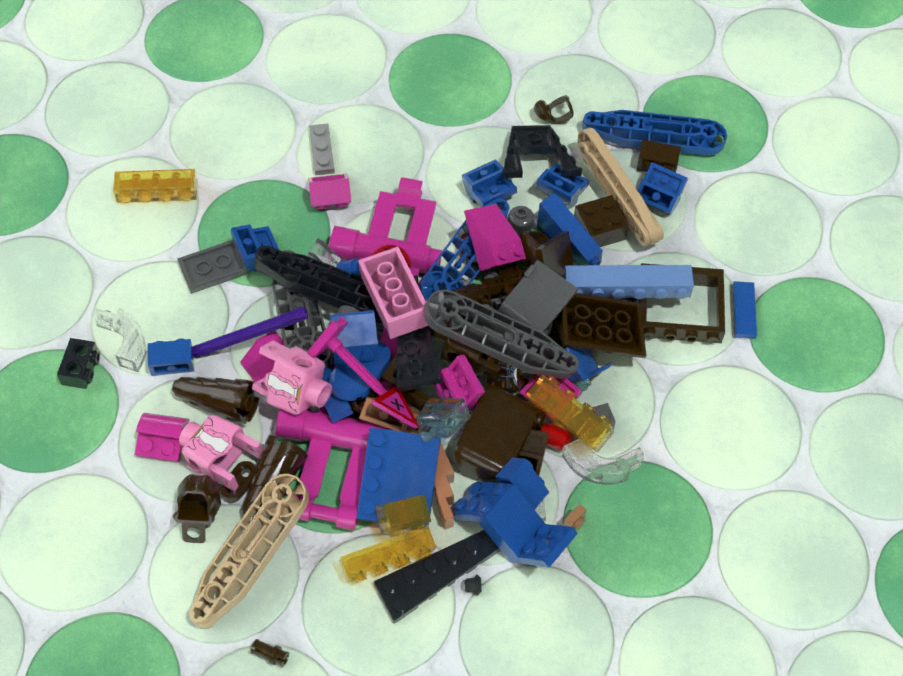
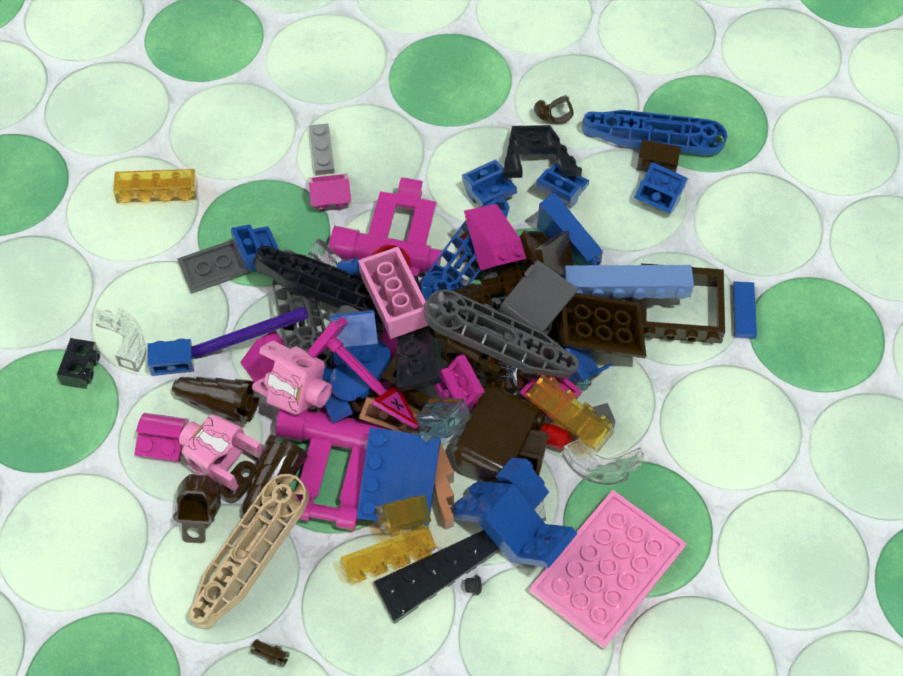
(521, 219): dark grey head -> none
(576, 518): medium nougat plate -> none
(602, 220): dark brown brick -> none
(608, 569): none -> bright pink plate
(616, 183): tan beam -> none

